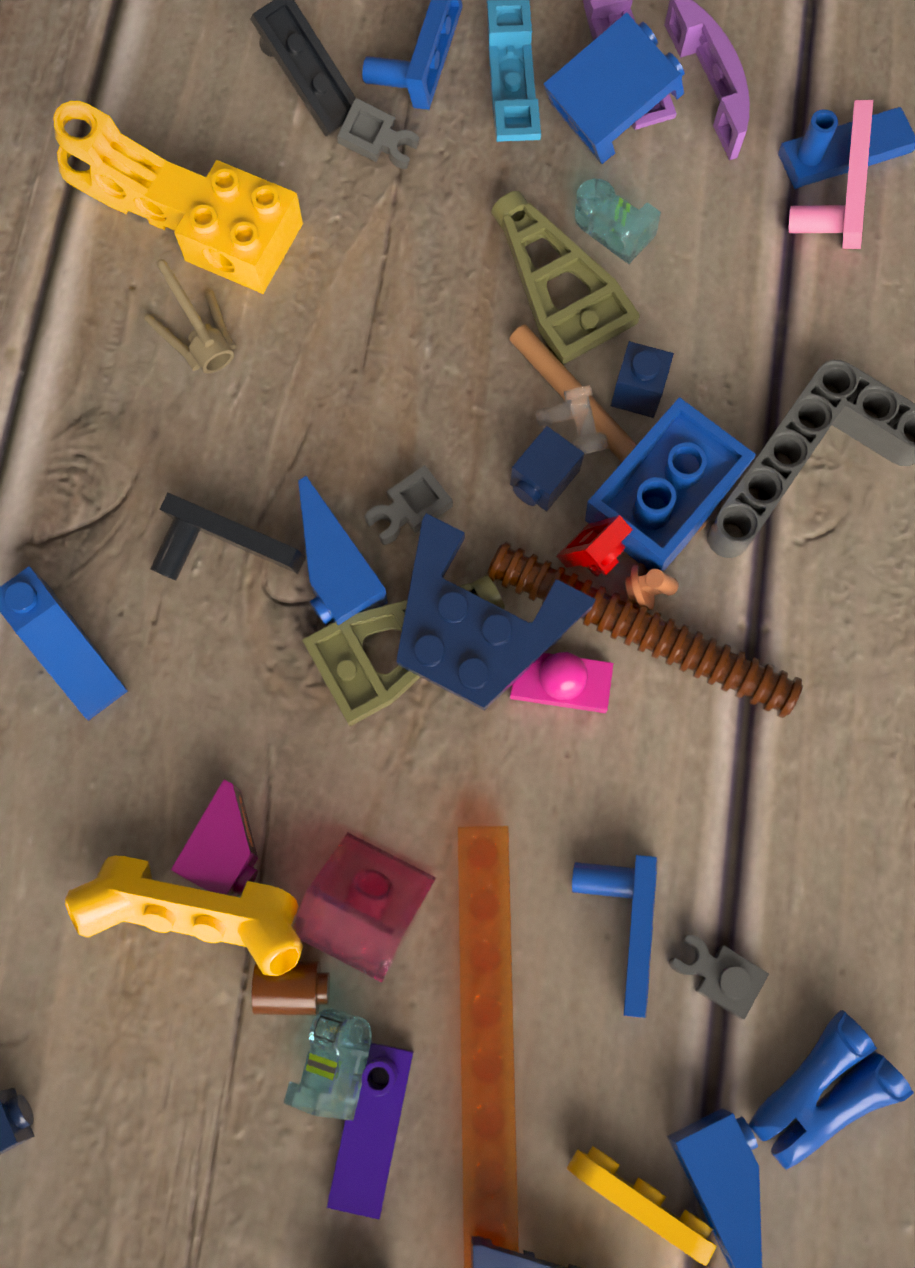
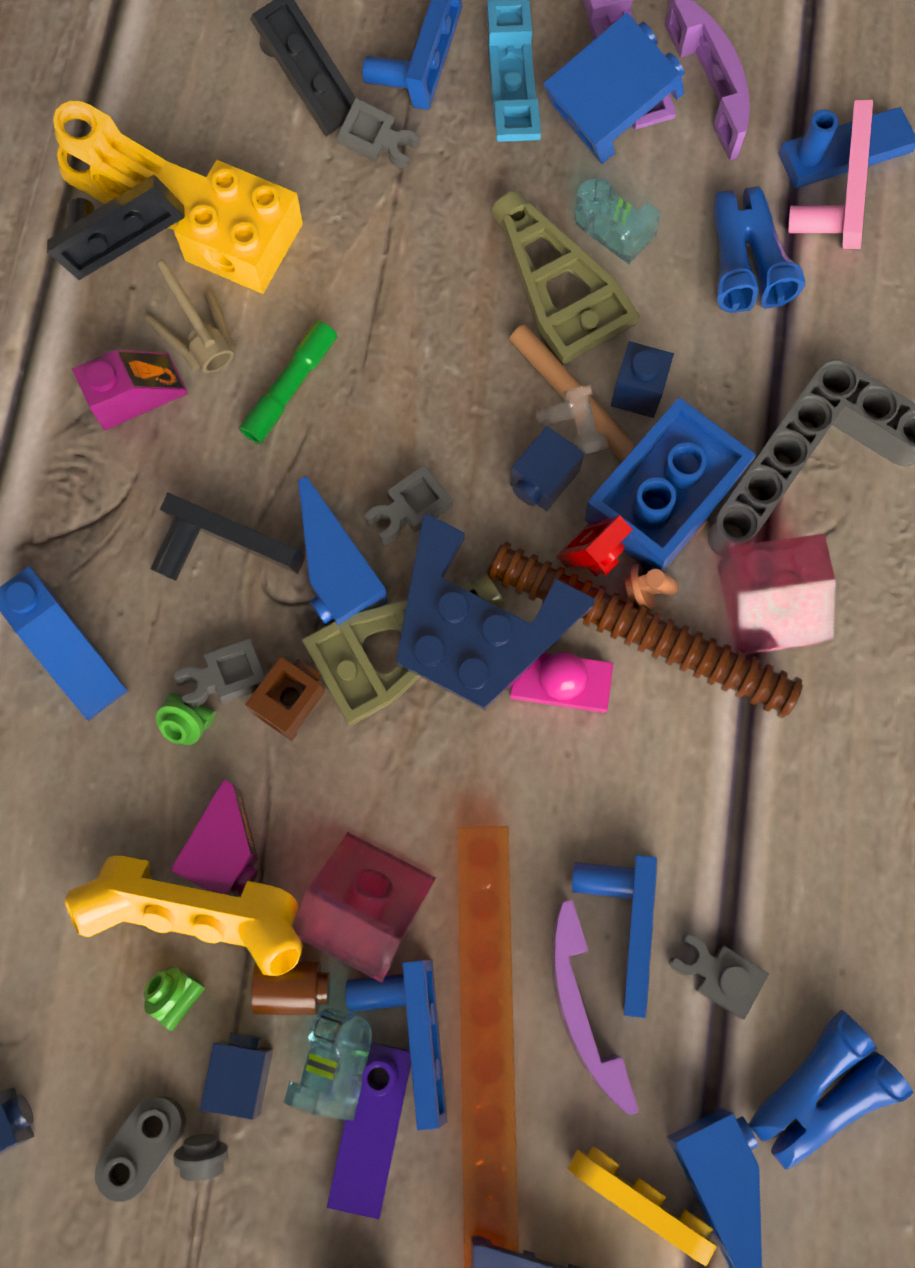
(115, 228): none -> black piece
(128, 384): none -> magenta slope
(140, 1149): none -> dark grey plate
(171, 996): none -> bright green plate
(181, 723): none -> bright green plate
(201, 1157): none -> dark grey plate
(229, 672): none -> dark grey plate
(237, 1077): none -> dark blue brick
(268, 698): none -> reddish brown brick
(272, 404): none -> green piece
(417, 992): none -> blue piece
(607, 1072): none -> medium lavender slope
(776, 274): none -> blue piece
(779, 593): none -> clear pink slope

